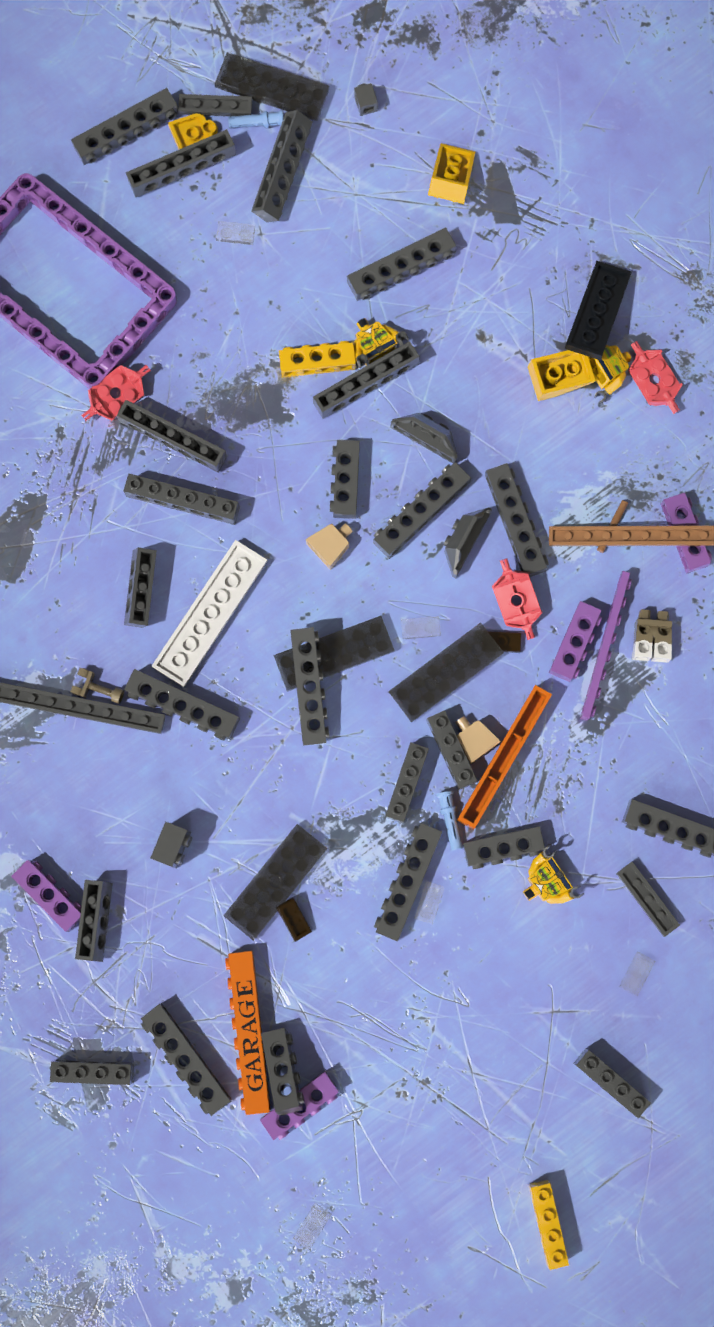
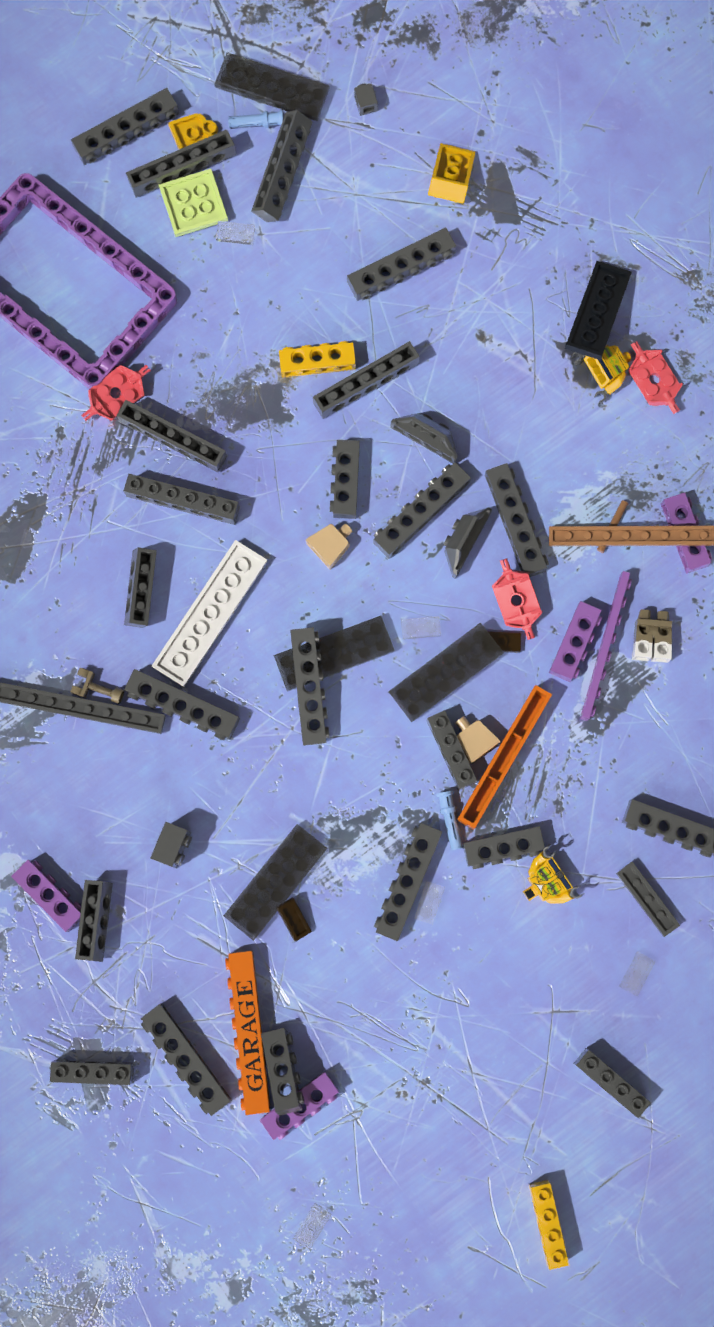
(193, 202): none -> yellowish green plate
(215, 105): dark grey plate -> none
(375, 341): torso -> none
(406, 783): dark grey brick -> none
(559, 373): yellow slope -> none

